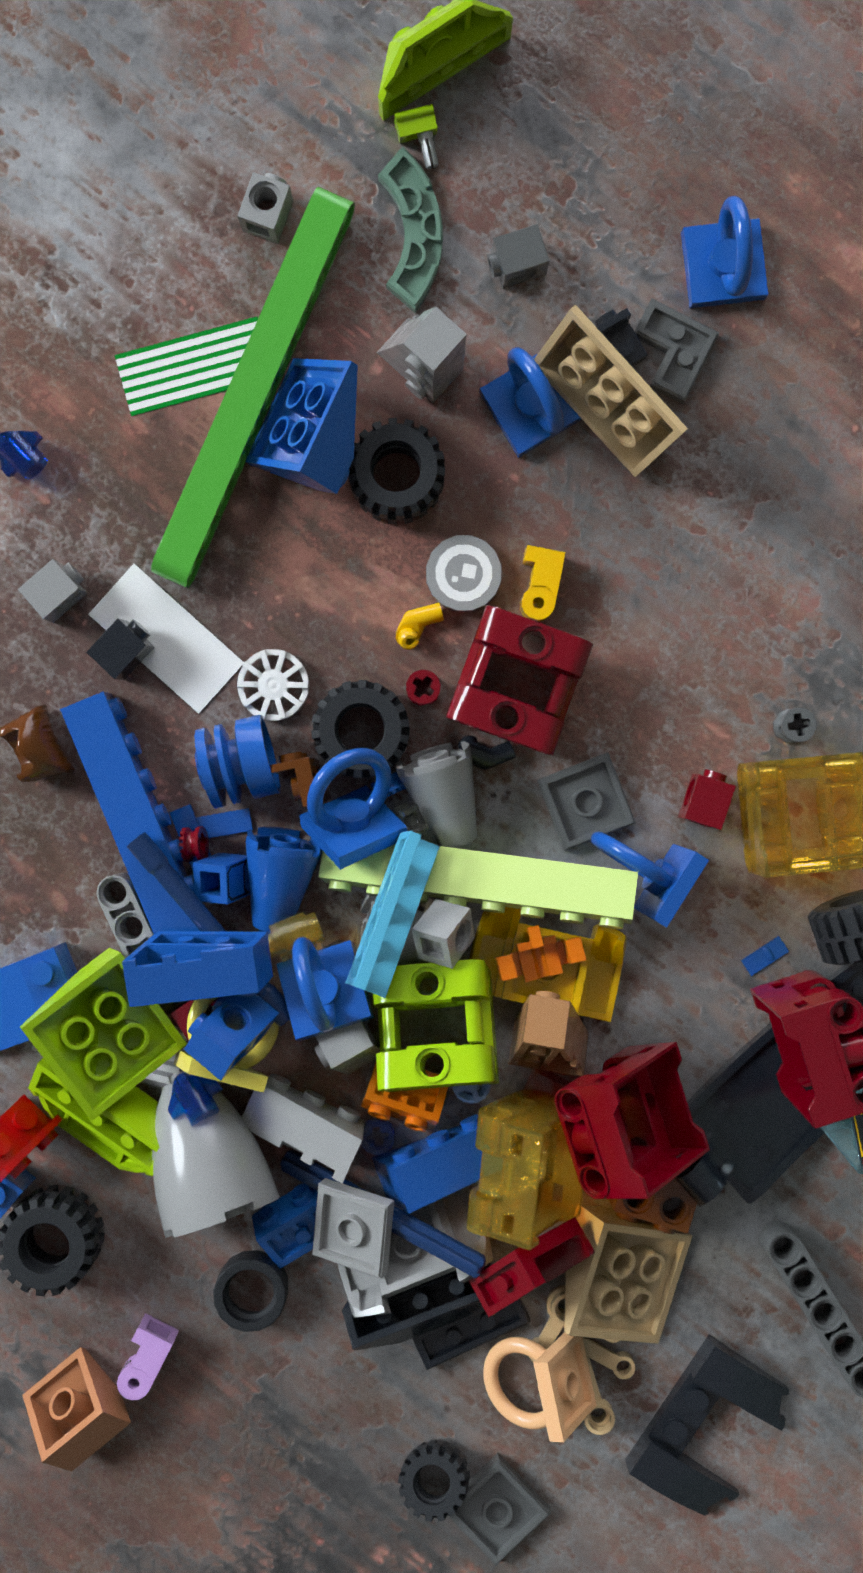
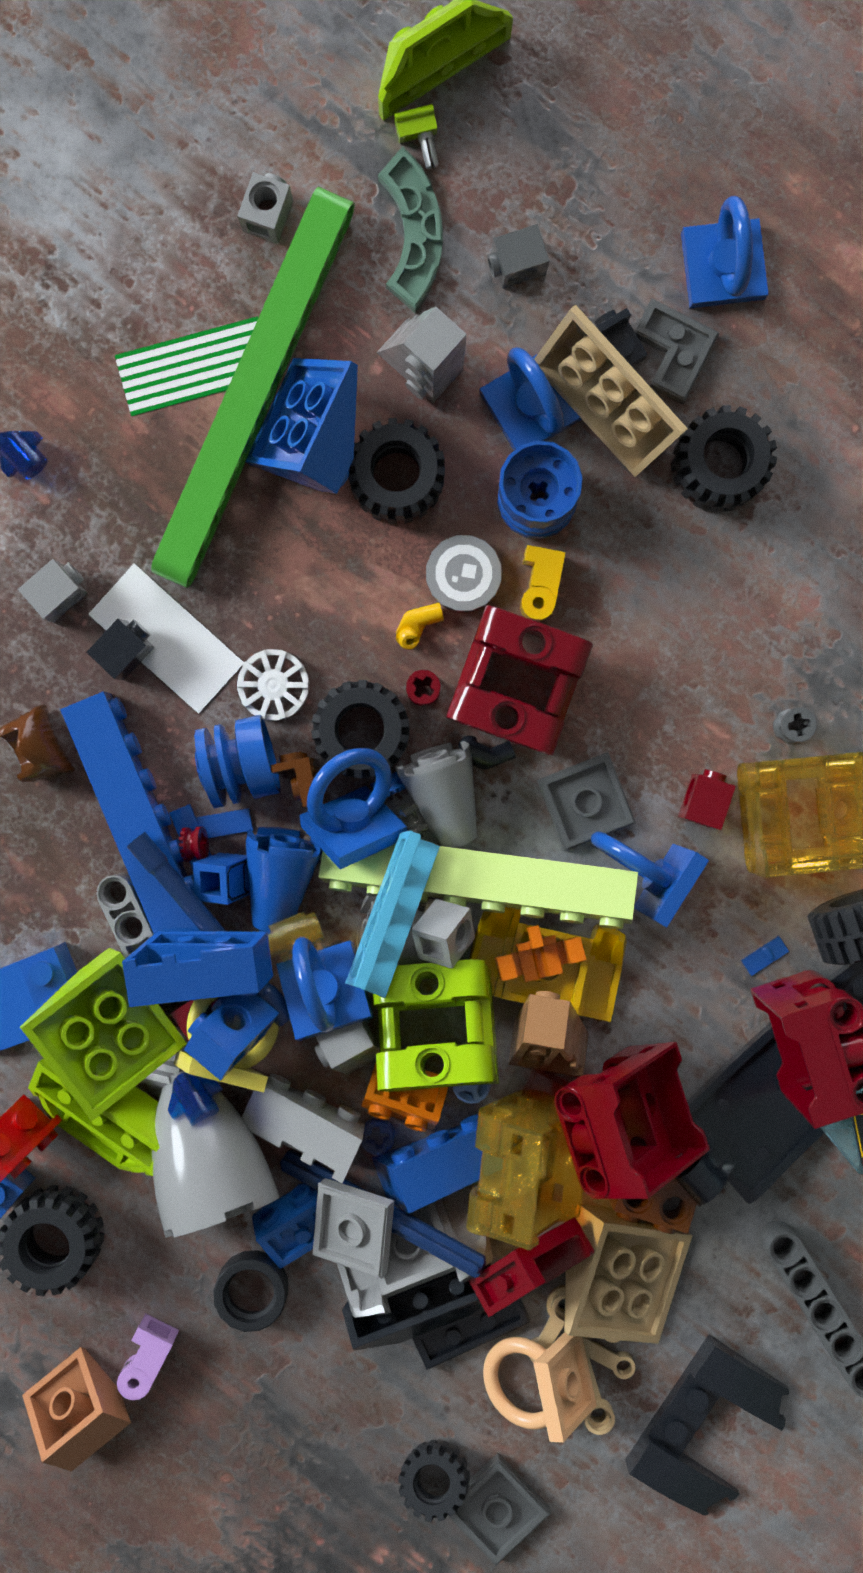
(534, 469): none -> blue wheel
(744, 435): none -> black tyre

